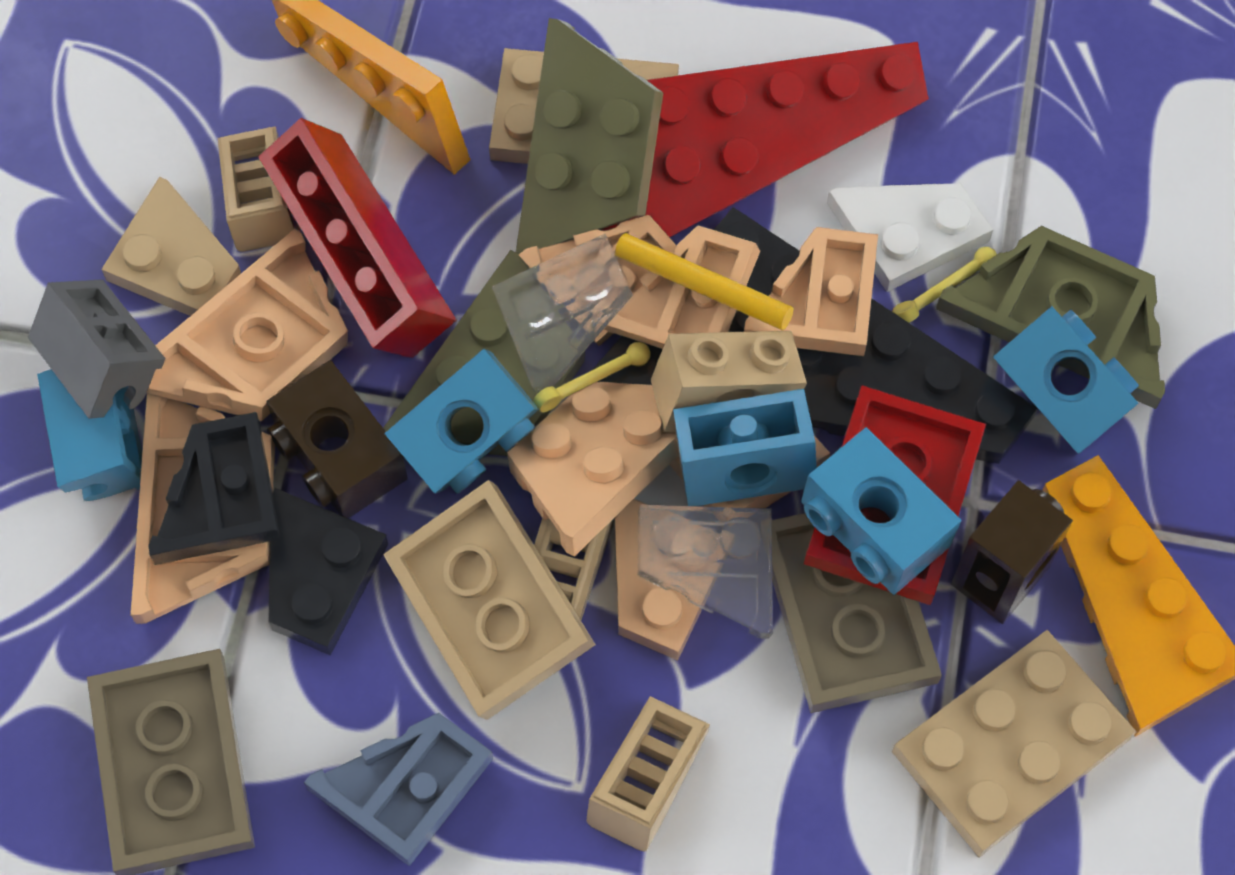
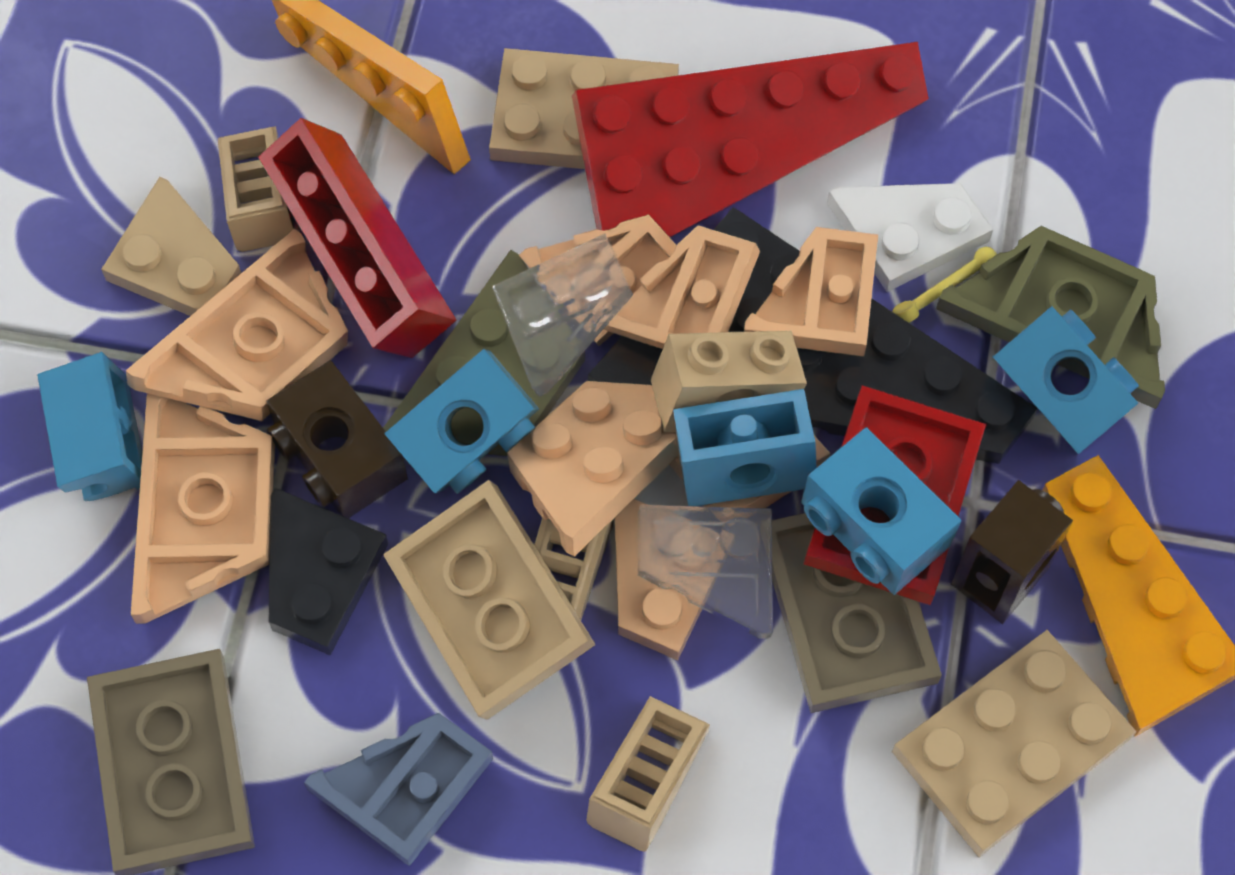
(93, 345): dark grey hinge -> none
(219, 494): black wing -> none
(548, 398): light yellow hinge -> none
(587, 142): olive wing -> none
(704, 281): yellow bar -> none

